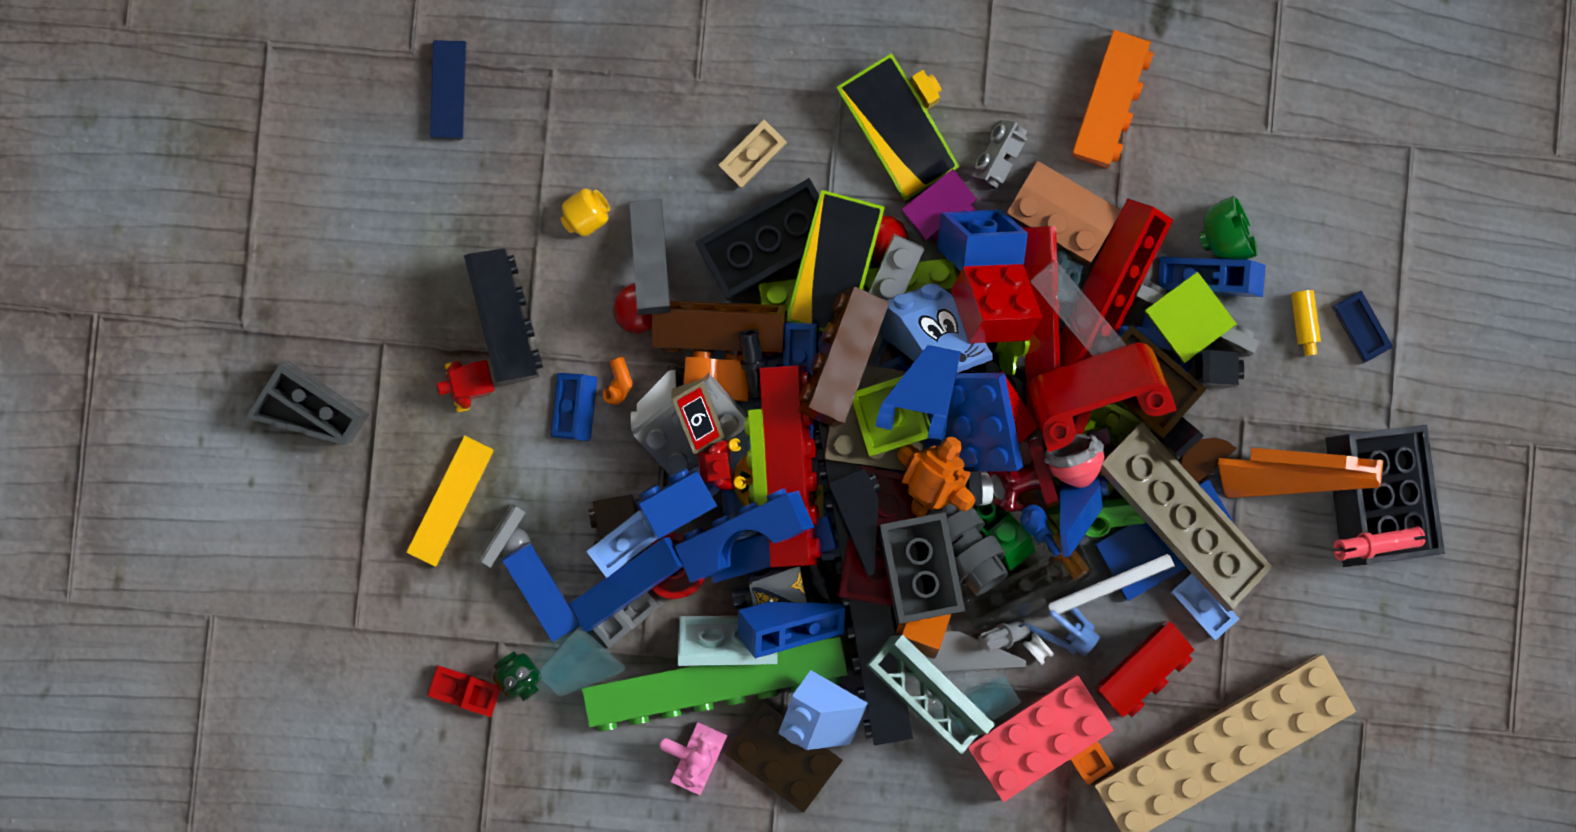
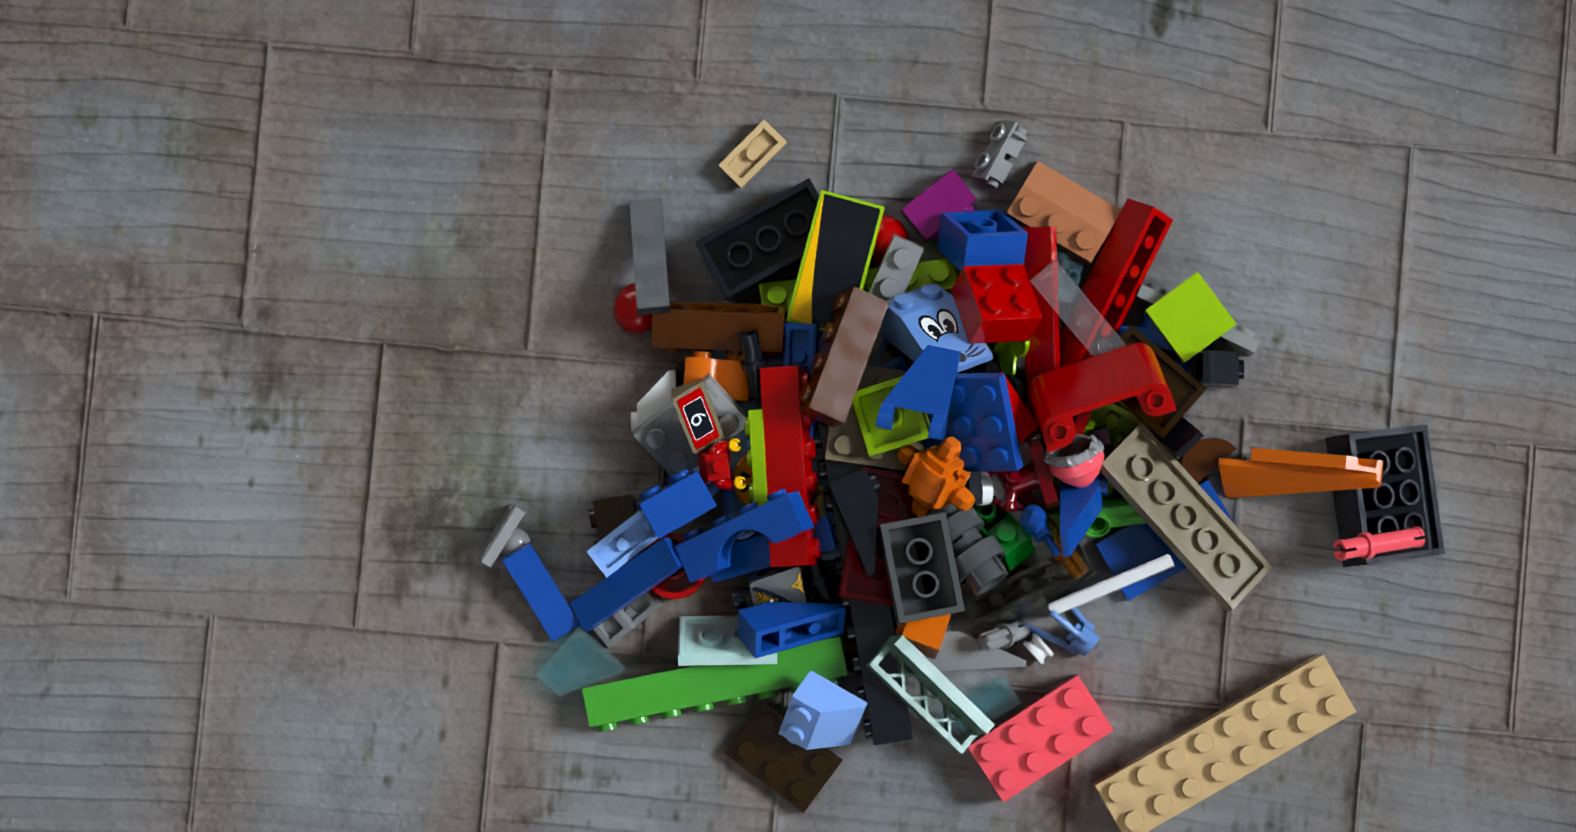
(307, 406): dark grey wedge -> none
(448, 89): dark blue tile -> none
(450, 501): yellow tile -> none
(463, 690): red slope -> none
(466, 383): red piece -> none
(502, 316): black slope -> none
(517, 676): dark green head -> none
(574, 406): blue slope -> none
(585, 212): yellow head -> none
(620, 384): orange arm -> none
(696, 758): bright pink piece -> none
(897, 127): black slope -> none
(926, 88): yellow bracket -> none
(1092, 763): orange plate -> none
(1111, 98): orange brick -> none
(1145, 670): red slope -> none
(1204, 607): light blue plate -> none
(1223, 276): blue slope -> none
(1228, 231): green cylinder -> none
(1306, 320): yellow cylinder -> none
(1362, 326): dark blue tile -> none

